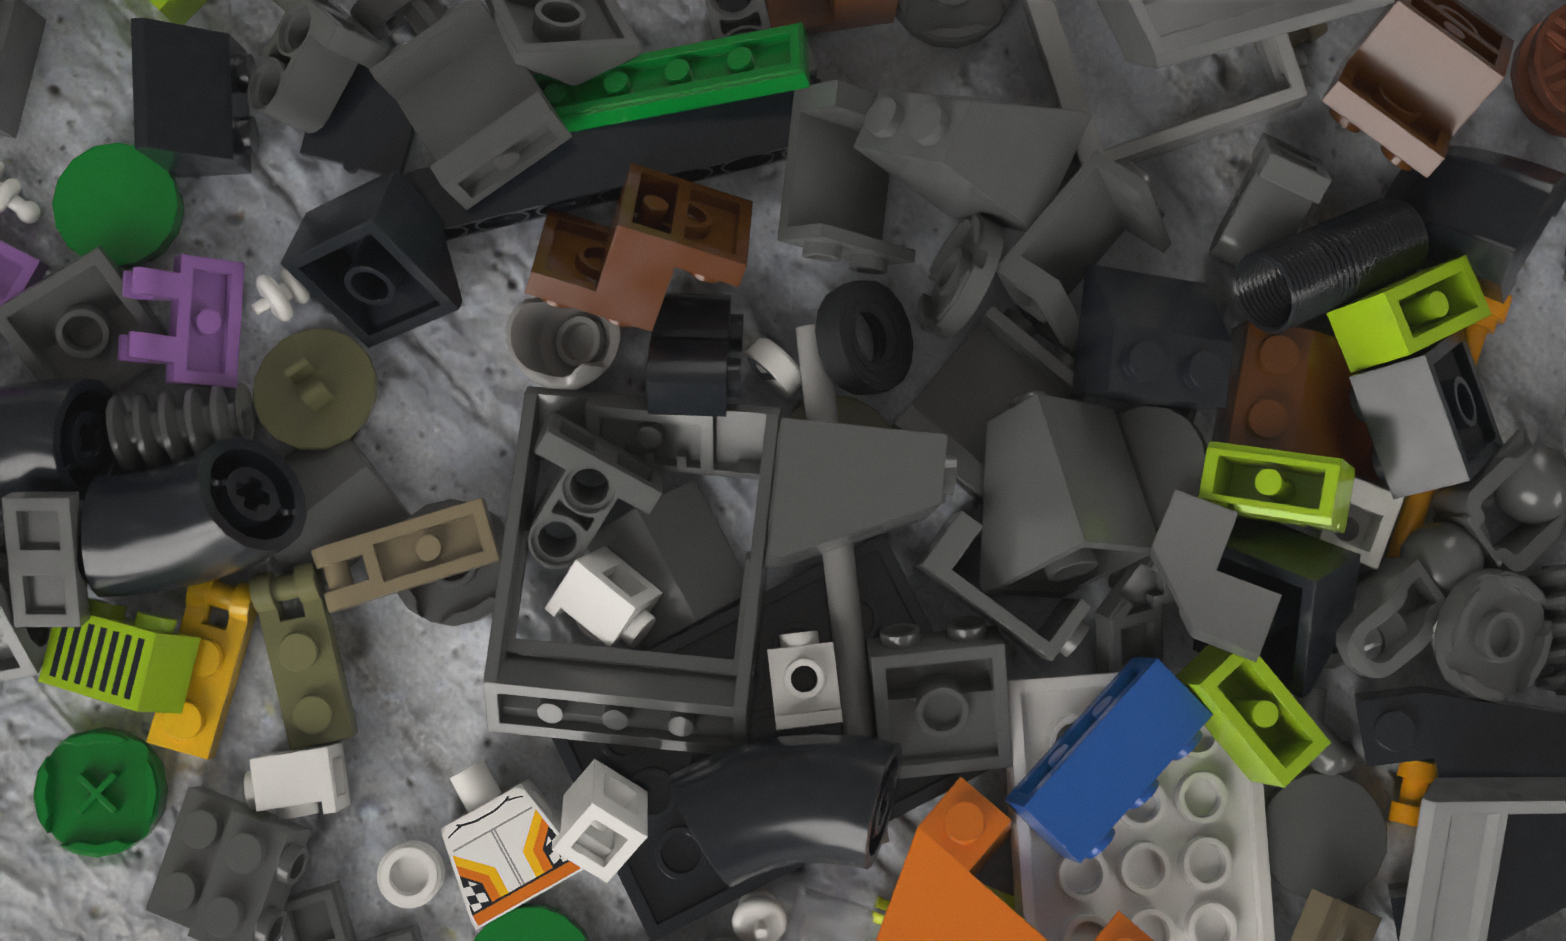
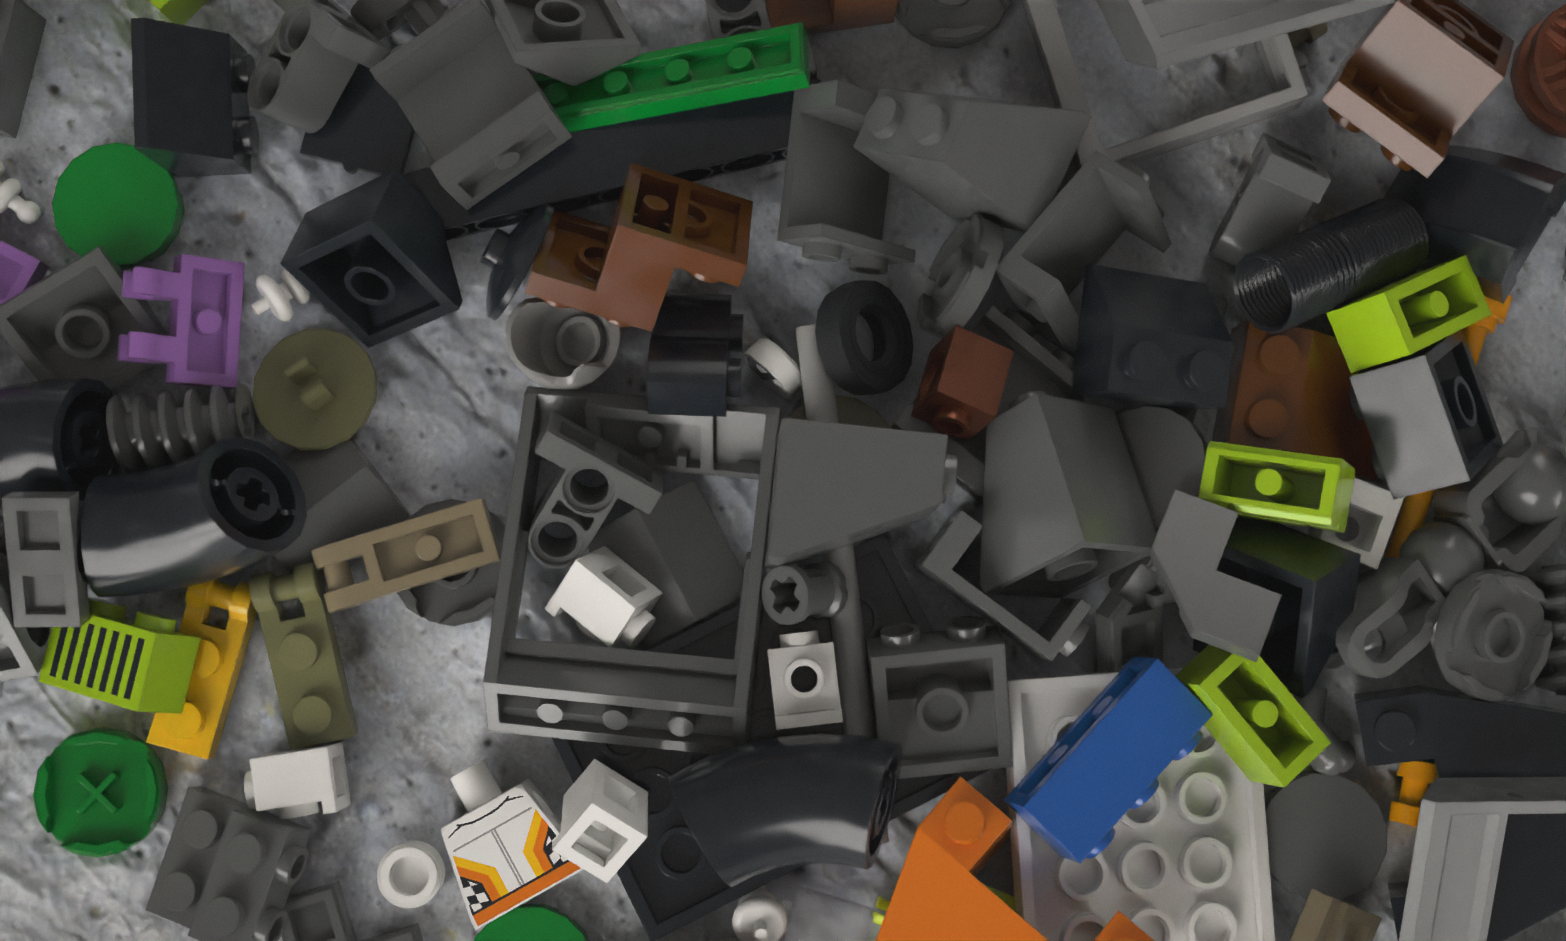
(512, 256): none -> black dish
(795, 593): none -> dark grey bush
(962, 383): none -> copper brick

